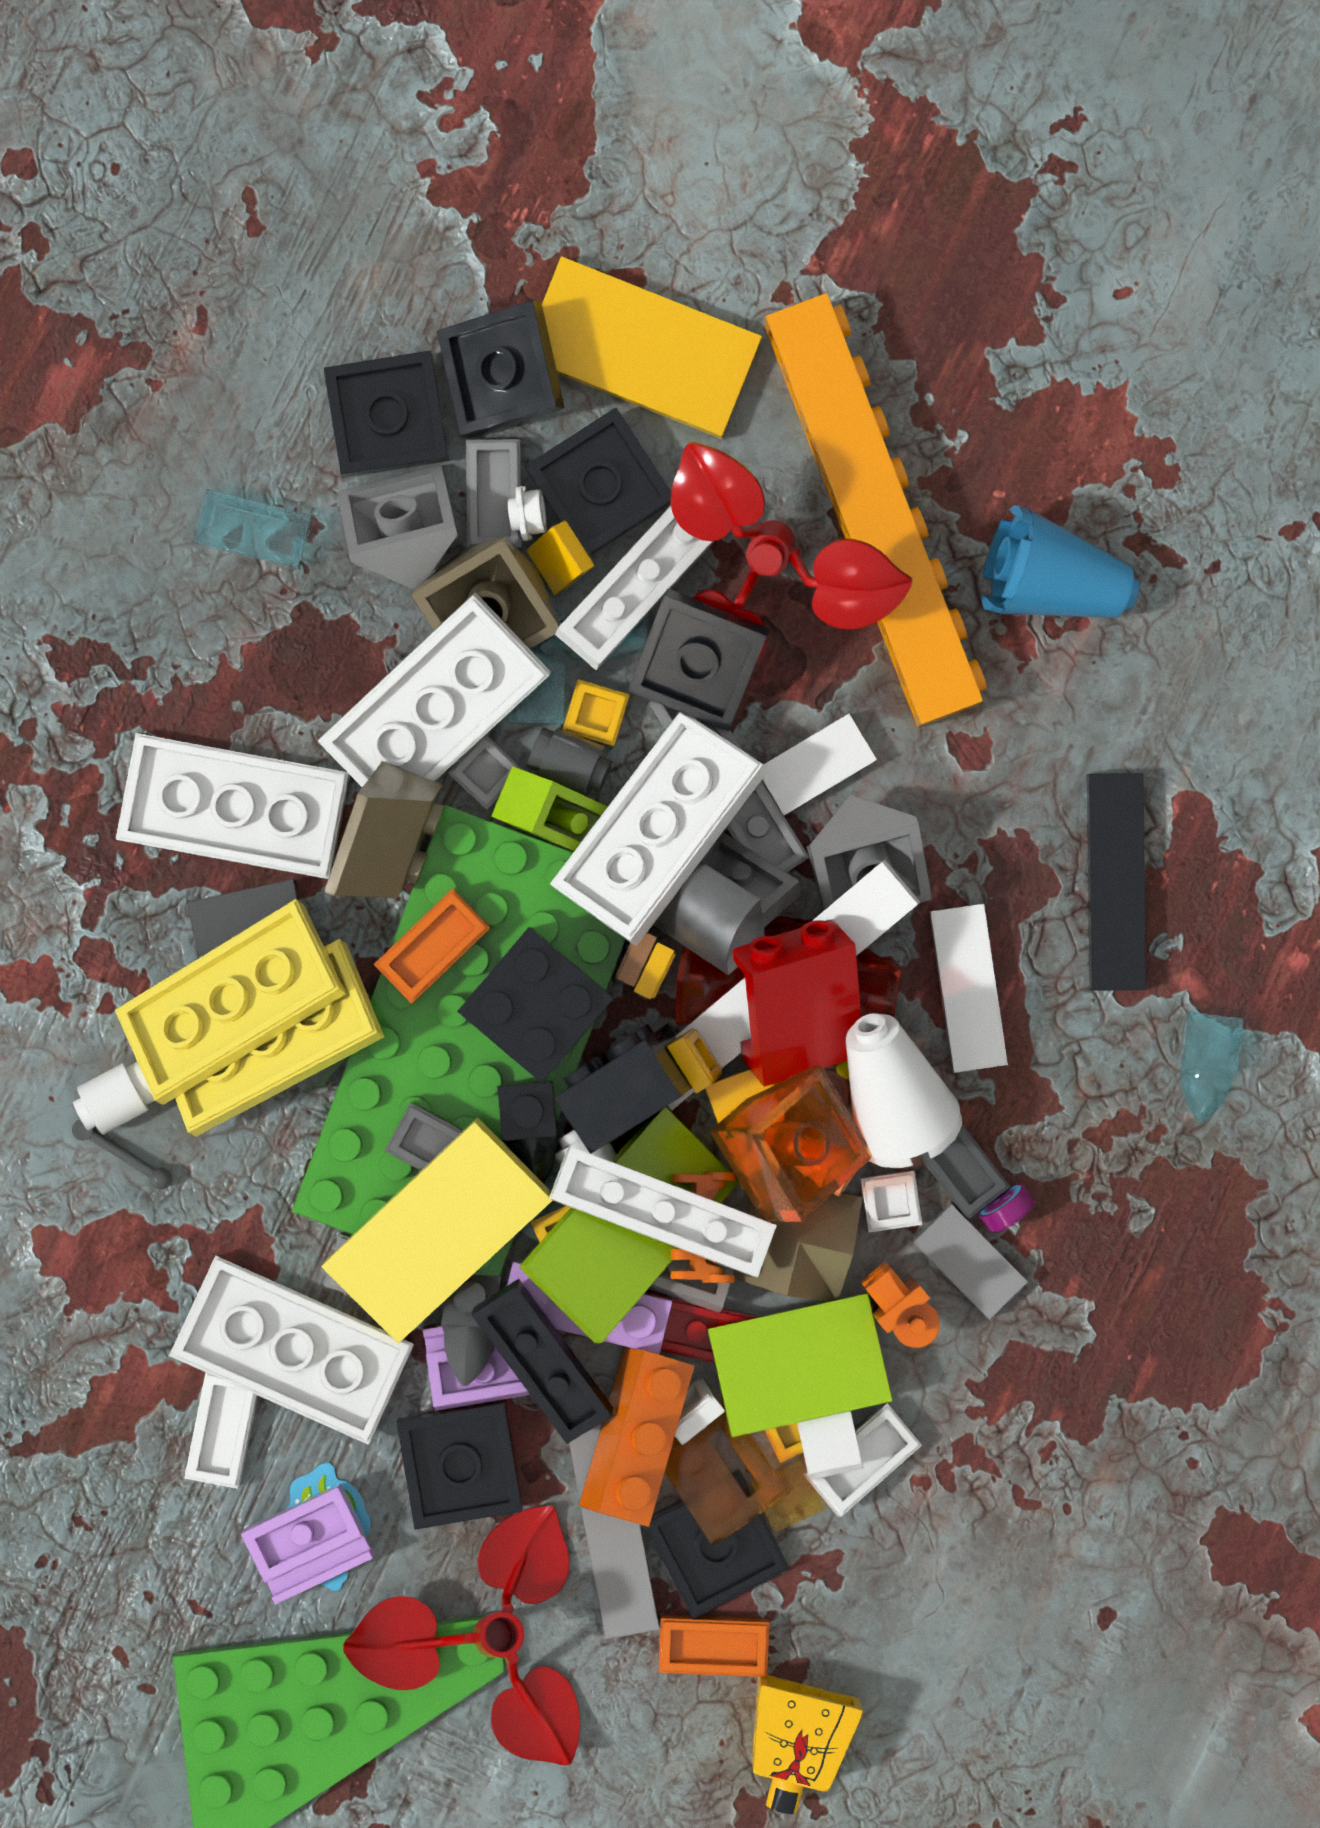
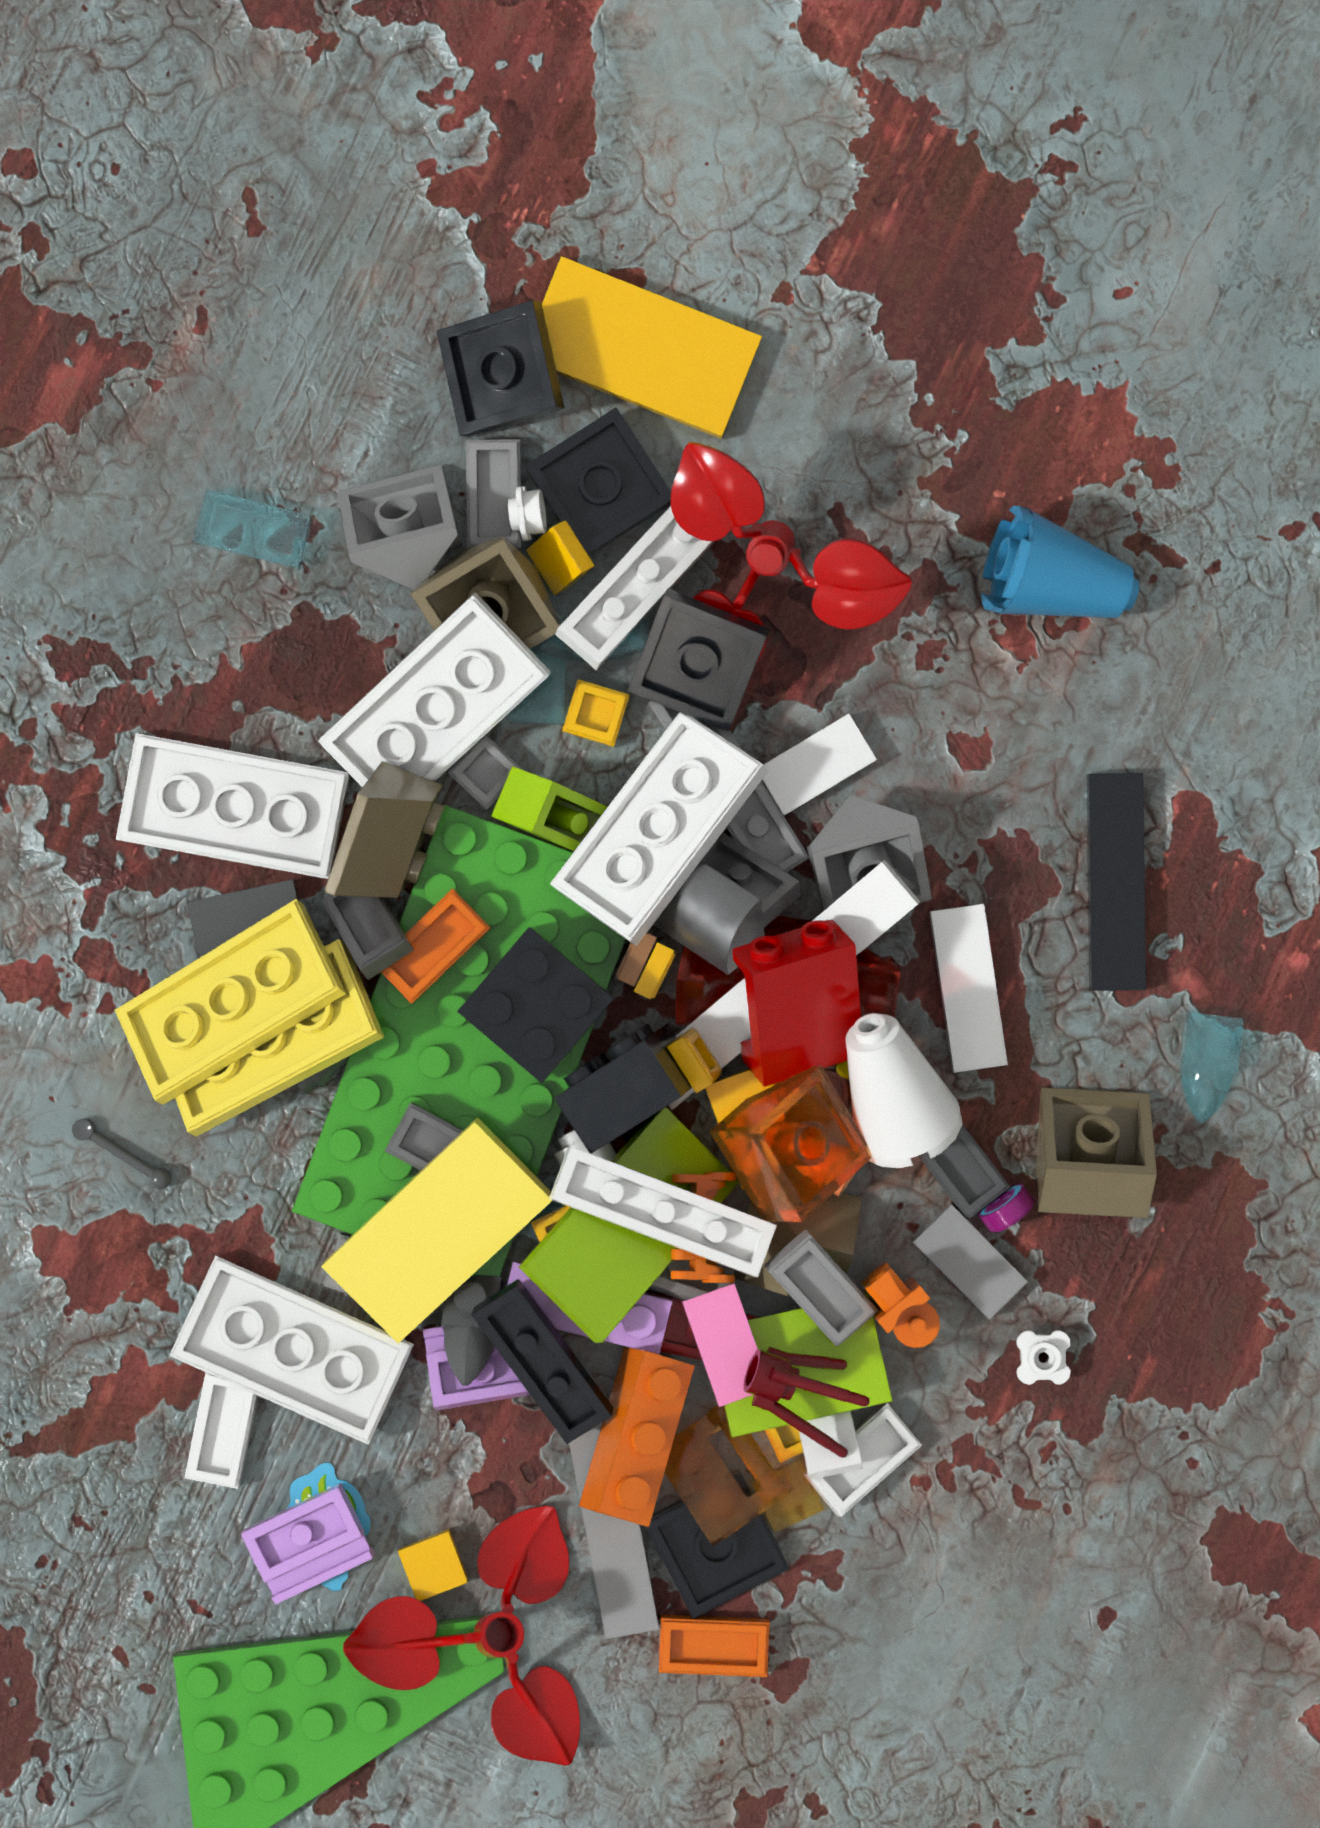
(113, 1098): white brick -> none
(368, 931): none -> flat silver tile
(386, 414): black plate -> none
(433, 1565): none -> yellow tile
(459, 1465): black plate -> none
(530, 1124): black plate -> none
(570, 760): dark grey brick -> none
(698, 1411): white tile -> none
(722, 1340): none -> bright pink tile
(773, 1377): none -> dark red plant
(800, 1738): yellow torso -> none
(821, 1287): none -> light grey tile
(871, 504): light orange brick -> none
(891, 1201): white tile -> none
(1054, 1368): none -> white plate
(1095, 1153): none -> dark tan slope

